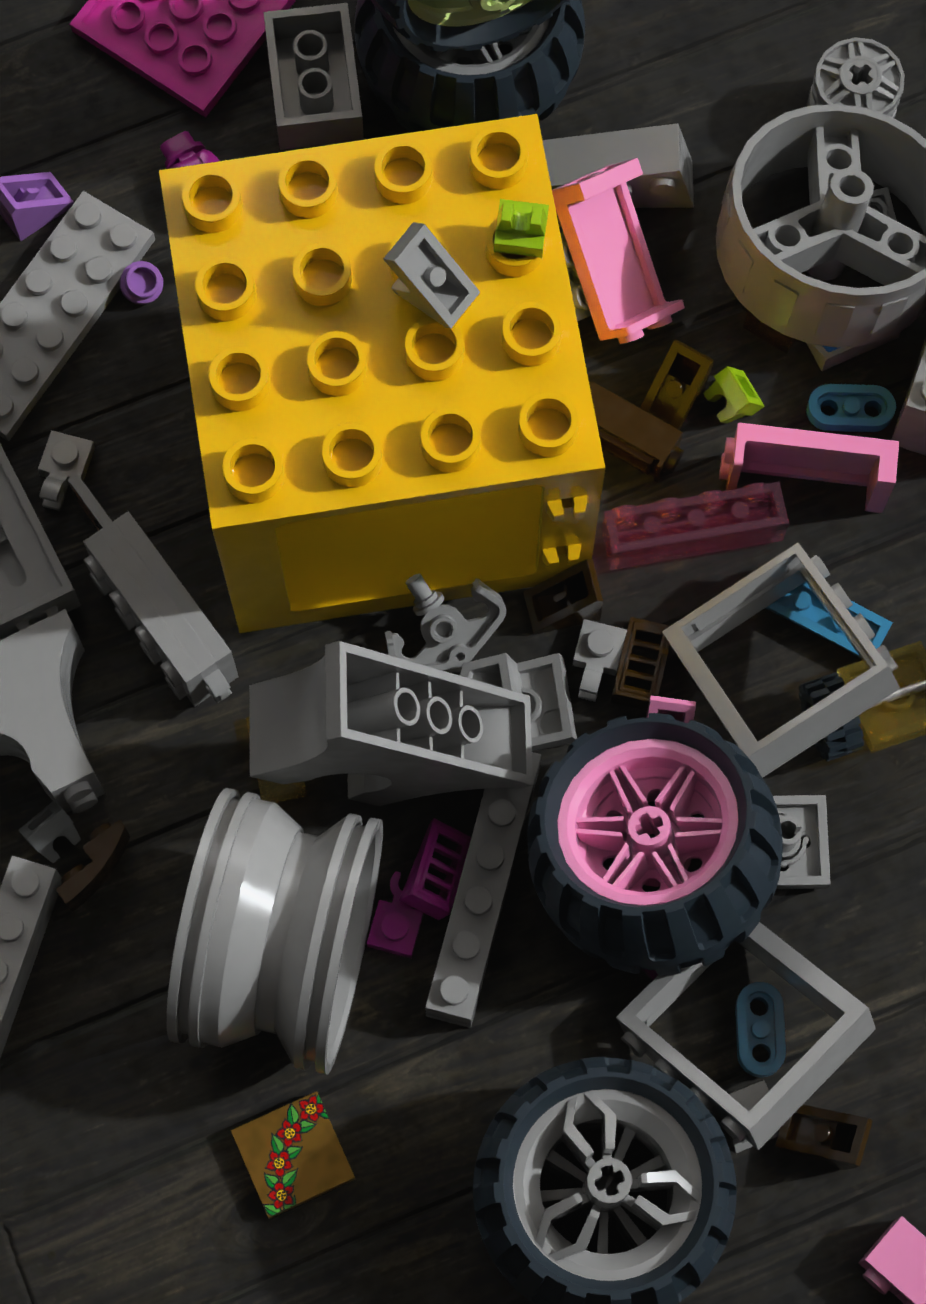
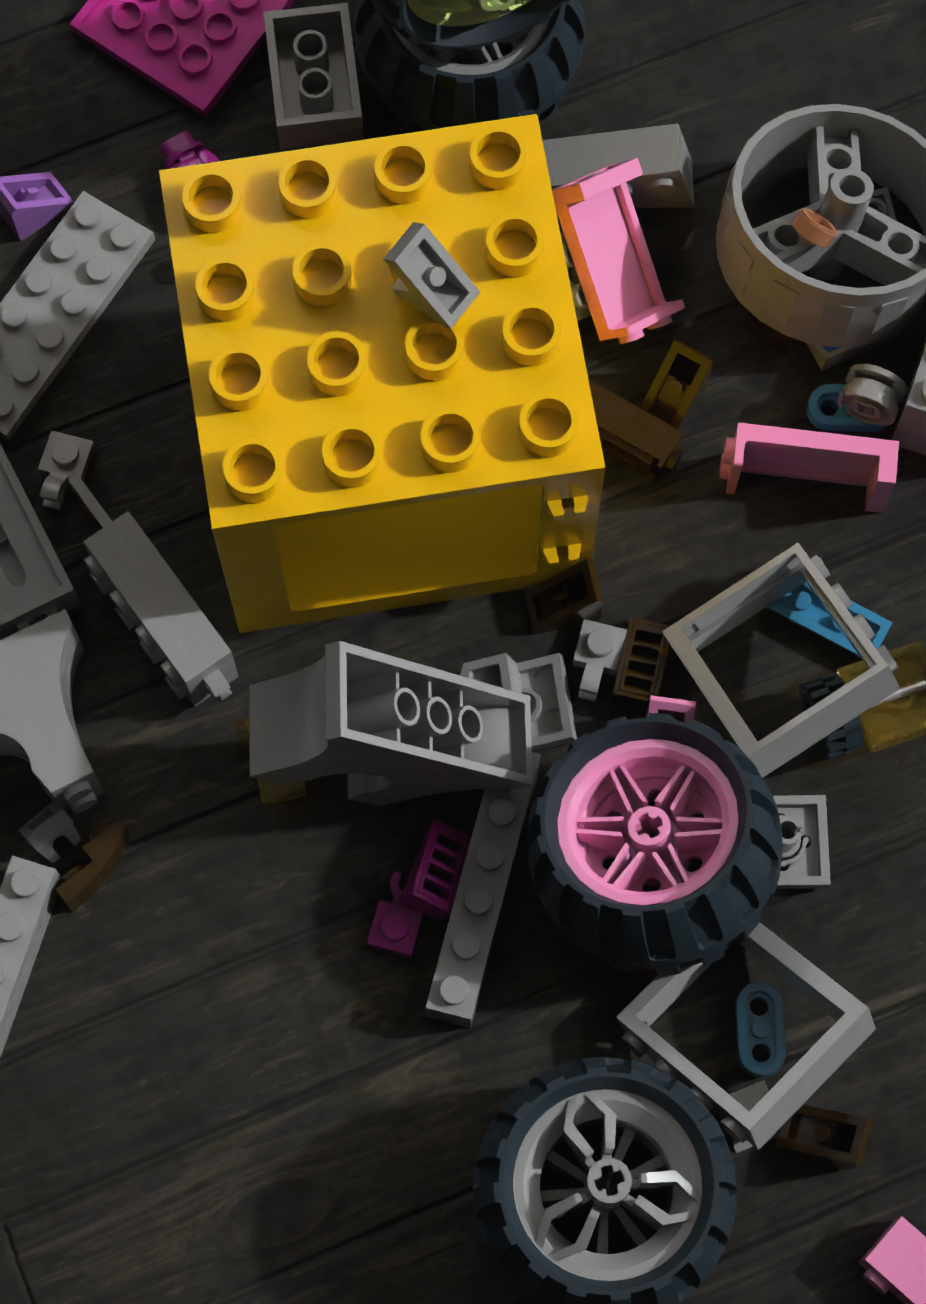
(141, 282): medium lavender plate -> none
(273, 930): light grey wheel -> none
(293, 1155): pearl gold tile -> none
(447, 634): light grey piece -> none
(521, 228): lime tile -> none
(694, 525): clear pink brick -> none
(739, 393): lime tile -> none
(813, 228): none -> nougat tile
(859, 75): light grey wheel -> none
(872, 394): none -> light grey wheel

